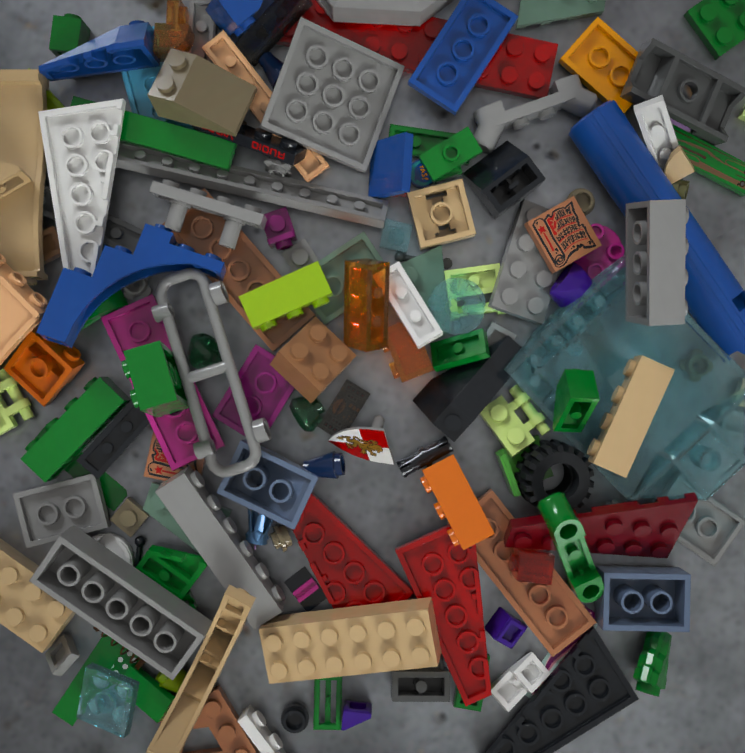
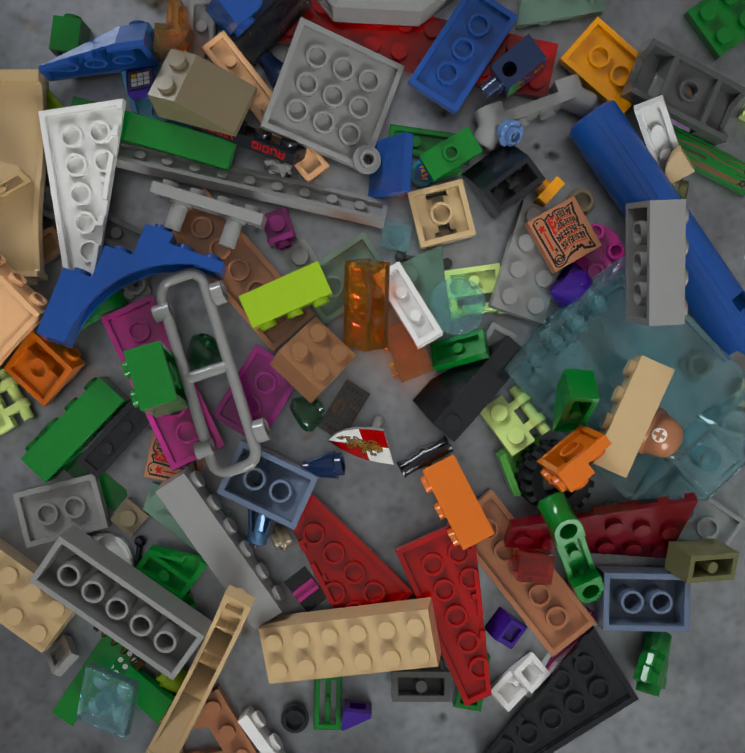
(139, 82): none -> slope
(358, 161): none -> light grey plate
(509, 132): none -> medium blue plate
(522, 60): none -> dark blue torso
(548, 190): none -> light orange plate
(568, 461): none -> orange plate
(663, 436): none -> nougat helmet
(701, 560): none -> olive brick

